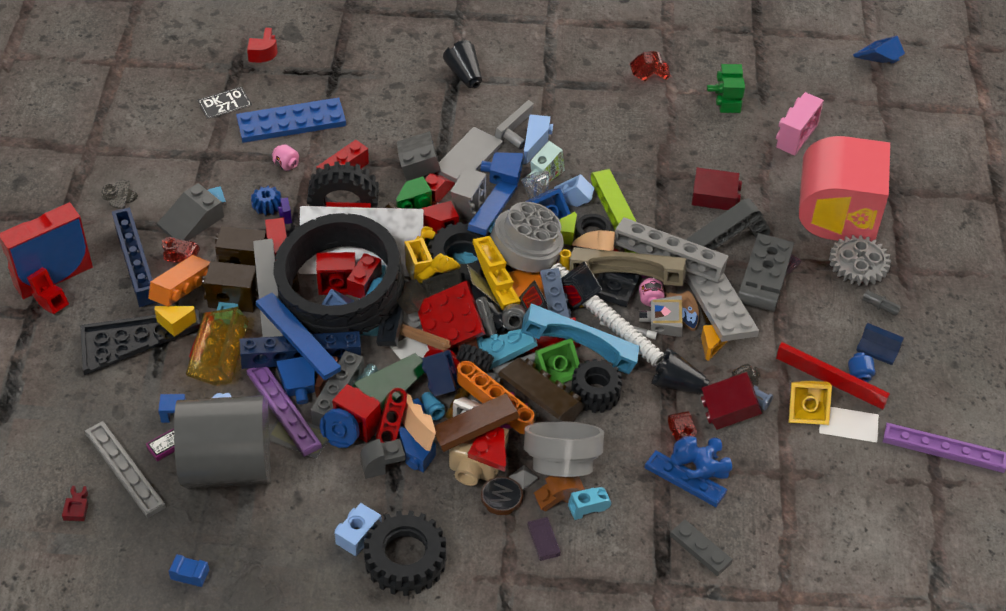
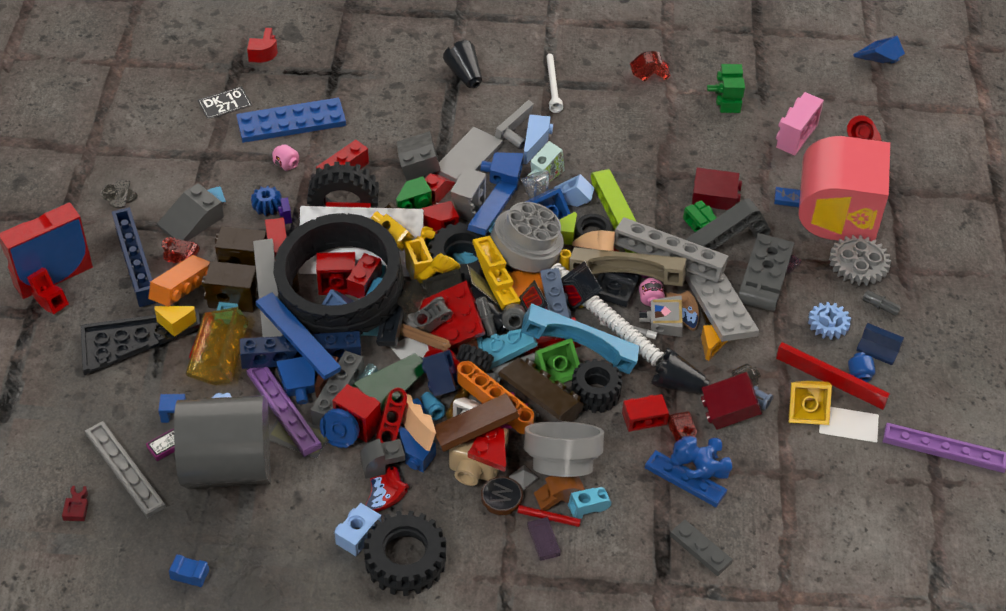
(386, 490): none -> red arm
(398, 232): none -> yellow torso
(433, 314): none -> dark grey piece
(551, 516): none -> red piece
(555, 103): none -> white piece
(645, 412): none -> red brick
(698, 215): none -> green brick
(787, 197): none -> blue tile
(829, 320): none -> light blue gear
(863, 128): none -> red piece

